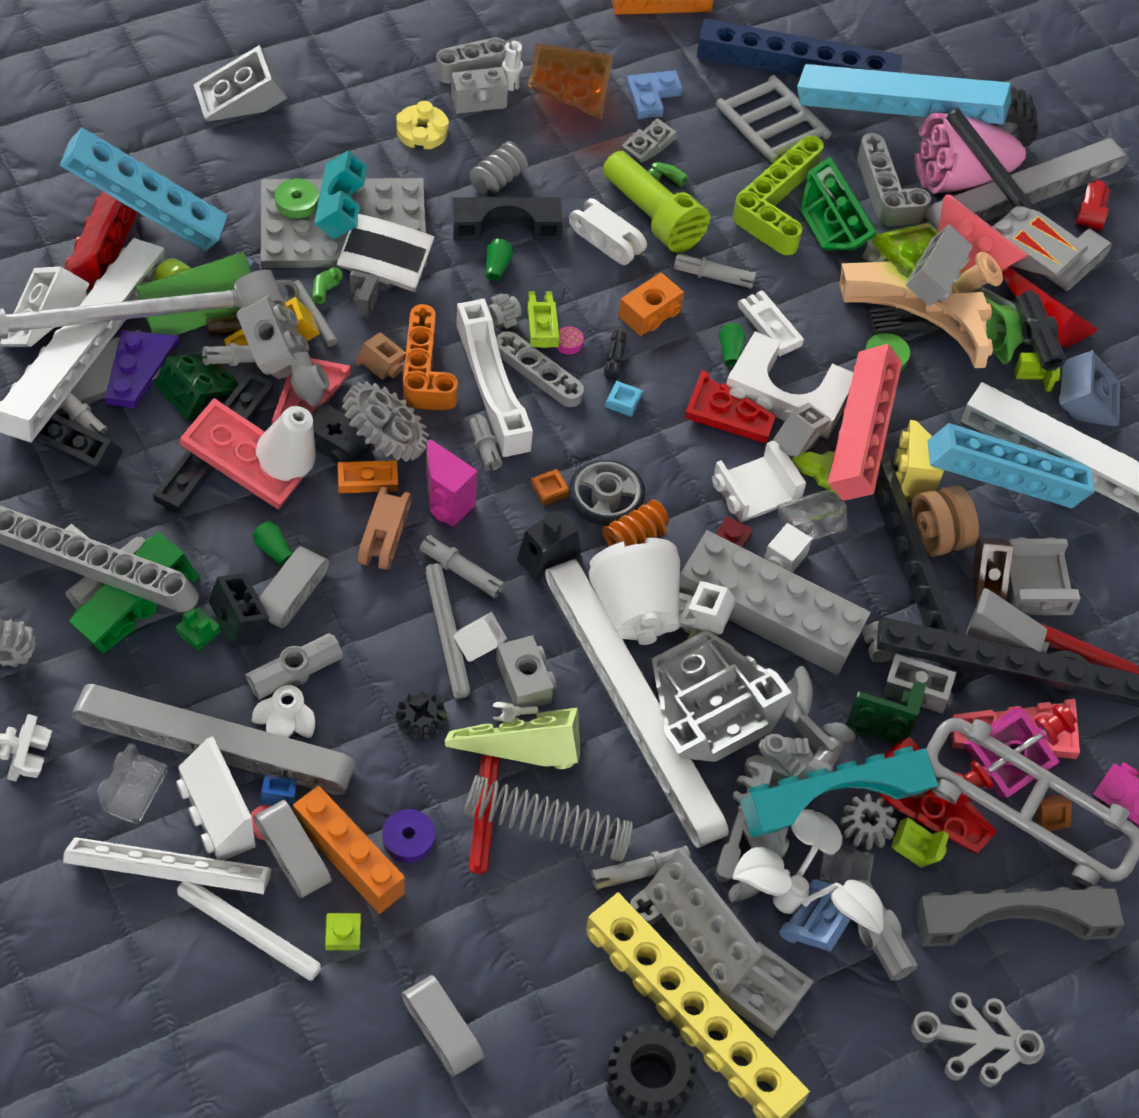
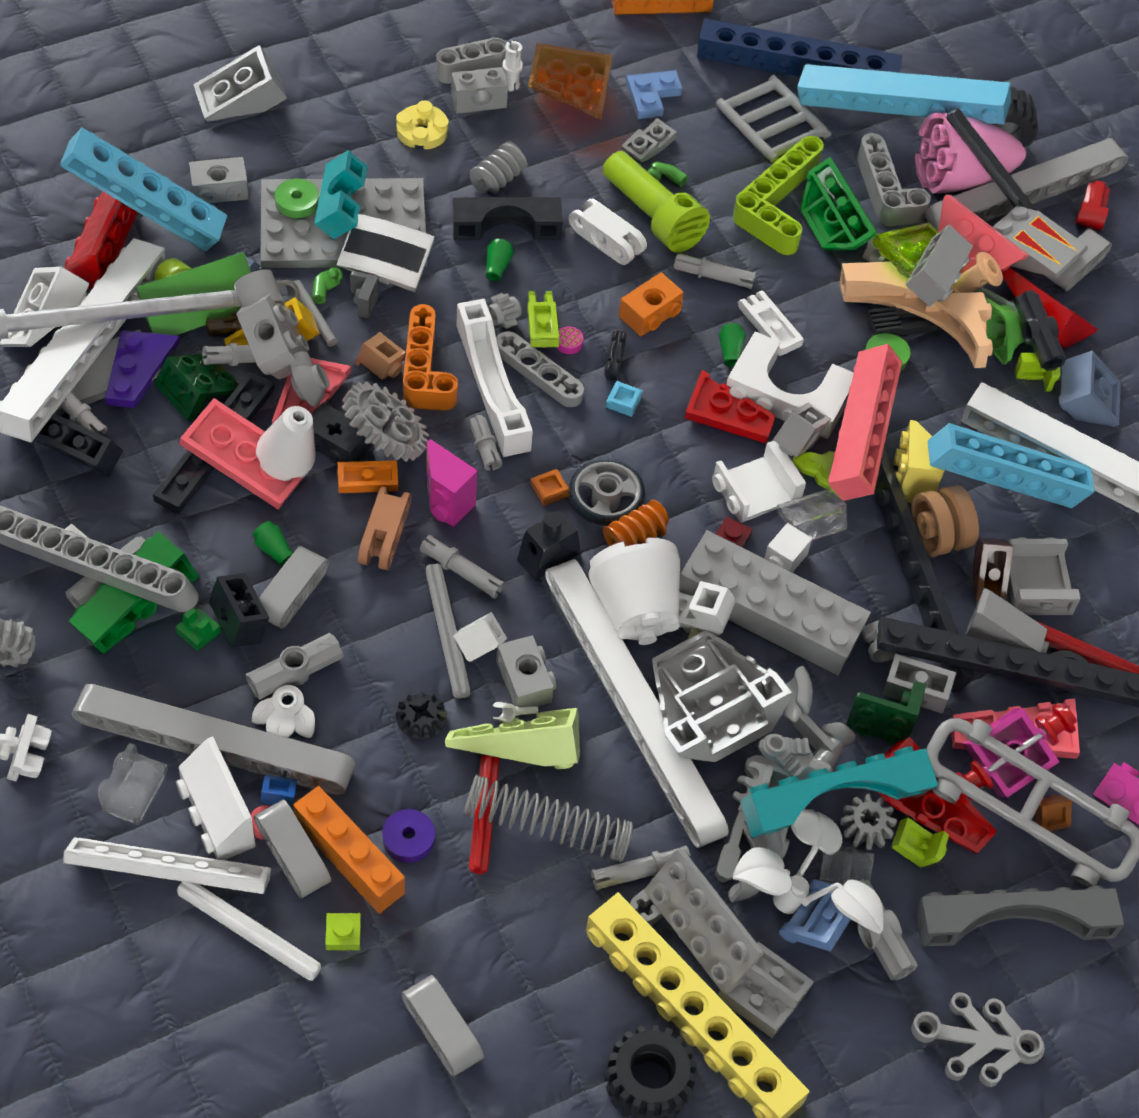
(219, 180): none -> light grey brick

